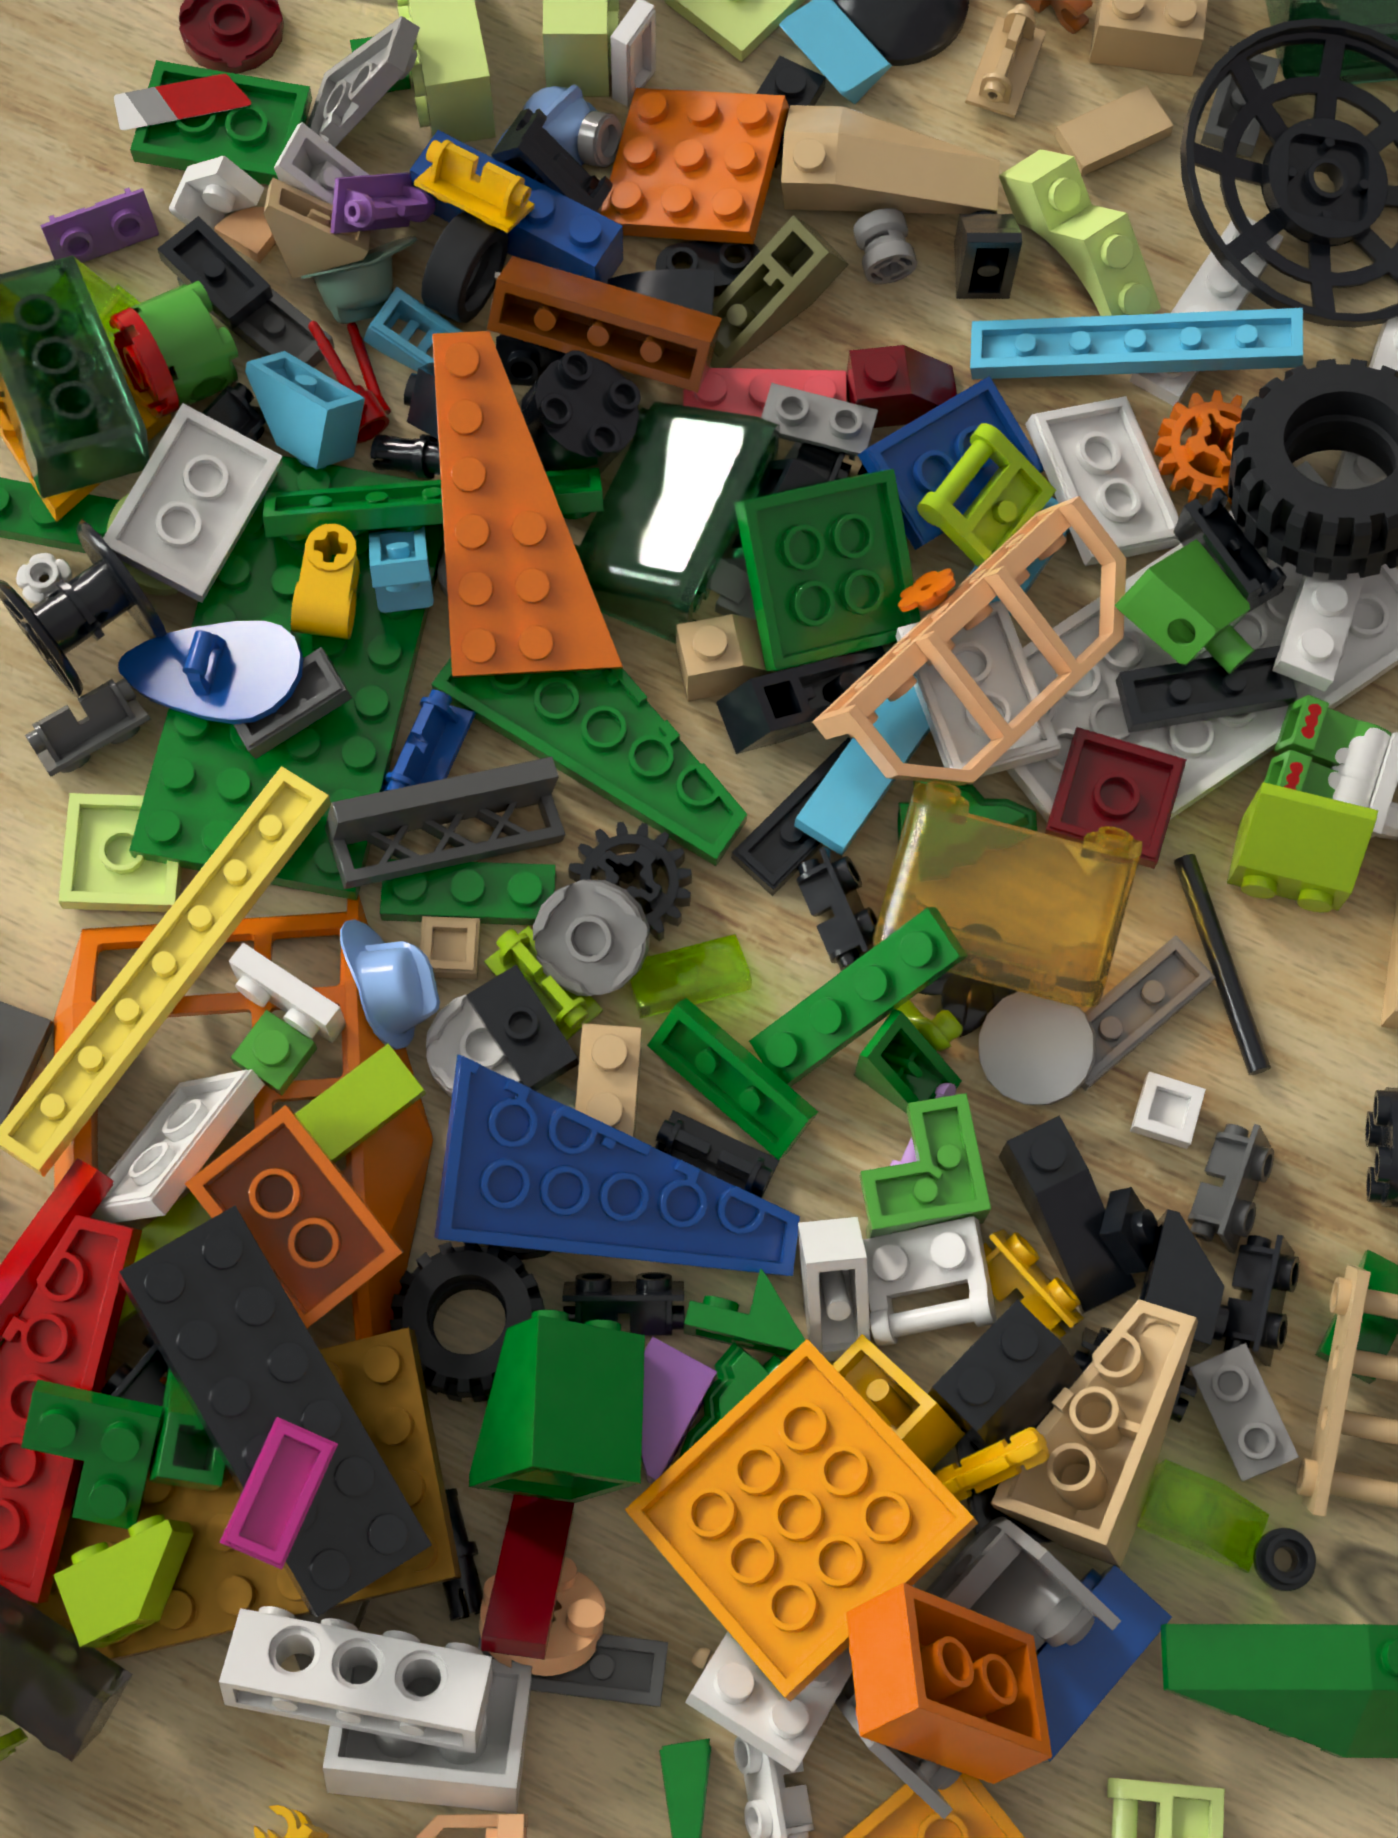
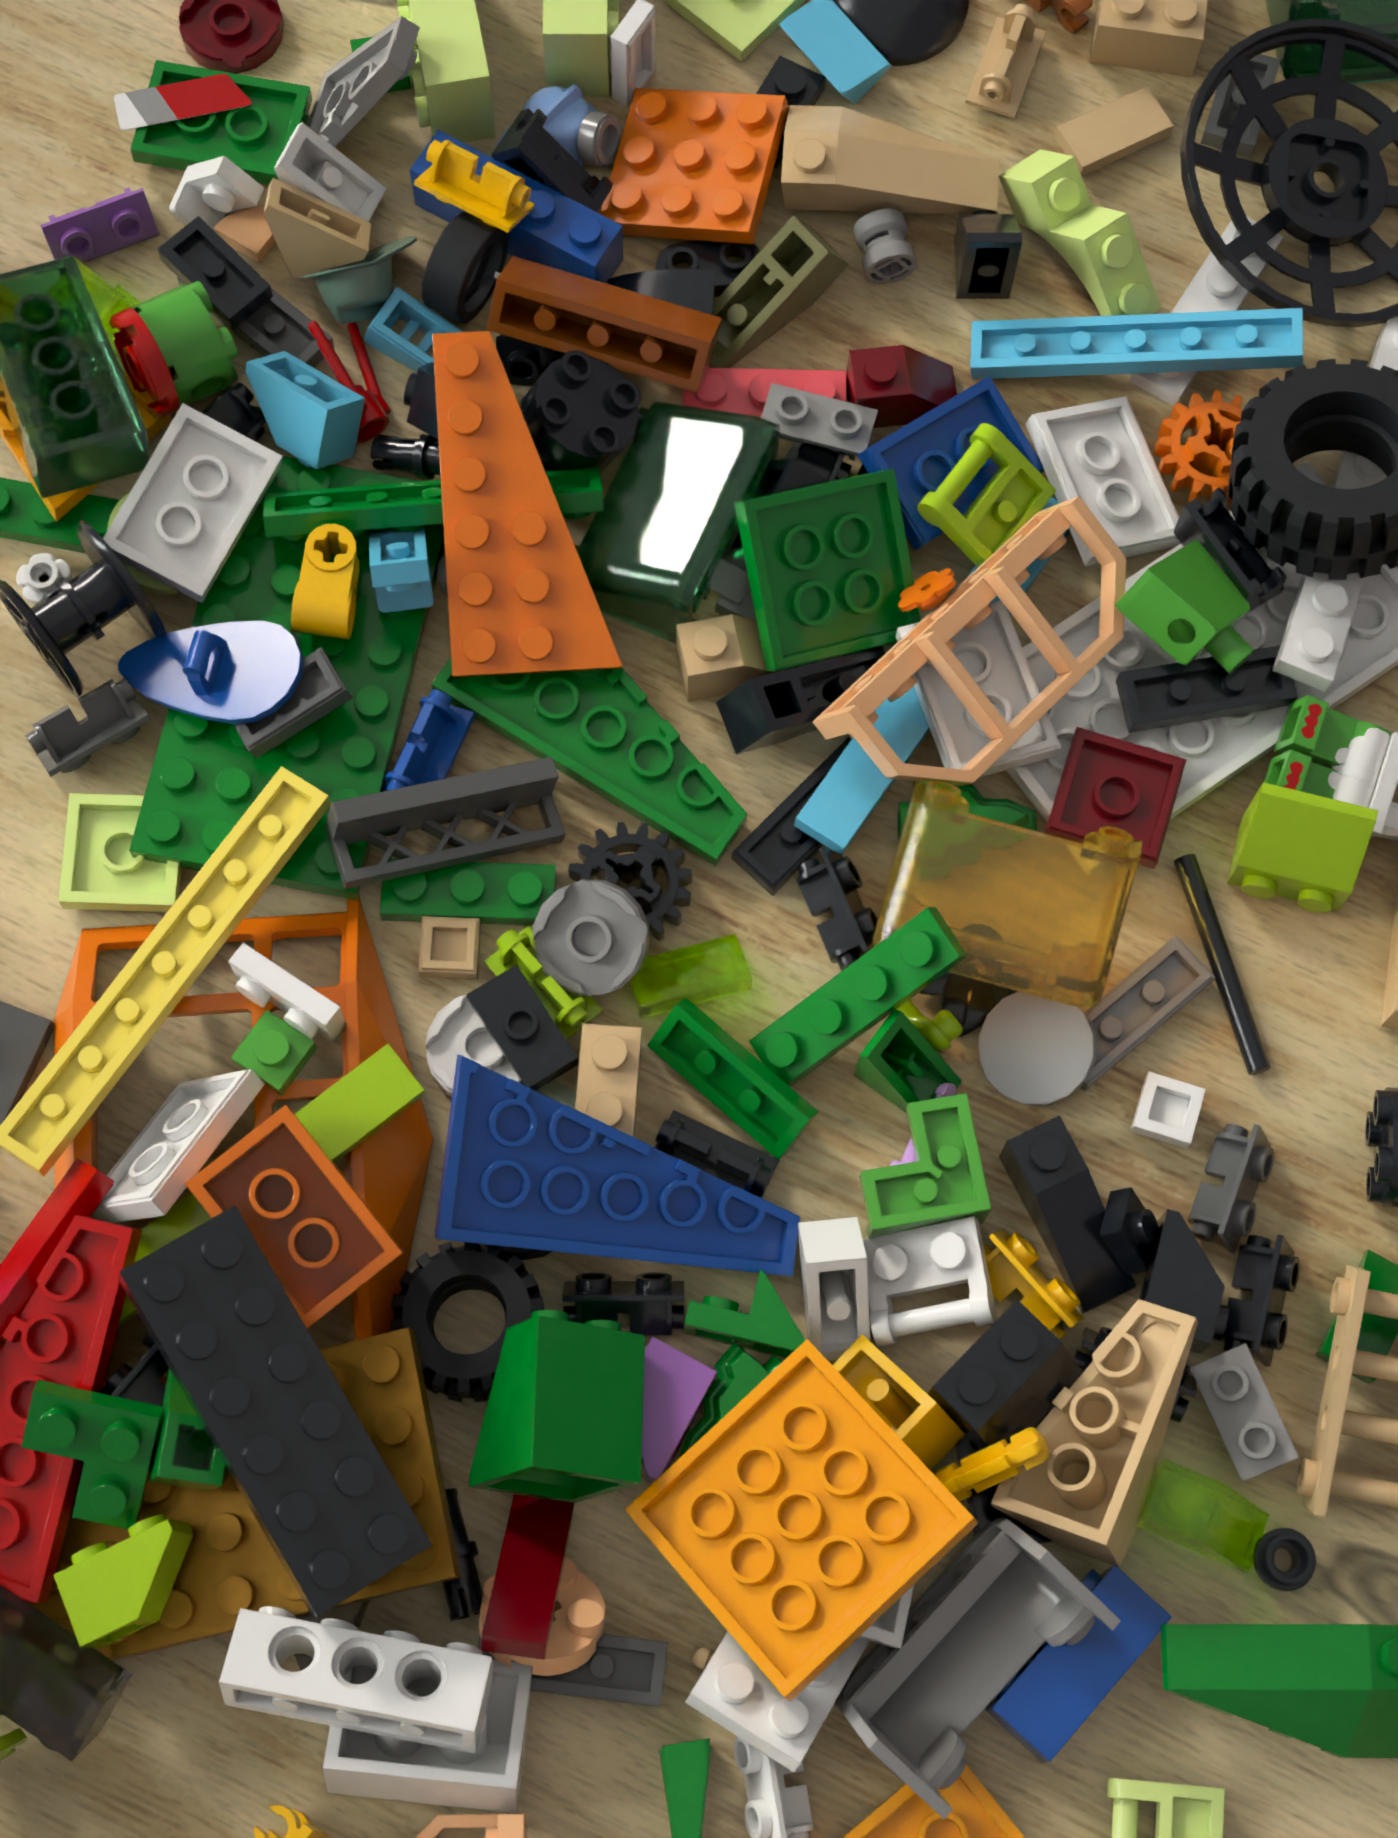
(278, 1493): dark pink tile -> none
(378, 203): medium lavender hinge -> none
(392, 982): light blue piece -> none
(947, 1684): orange brick -> none

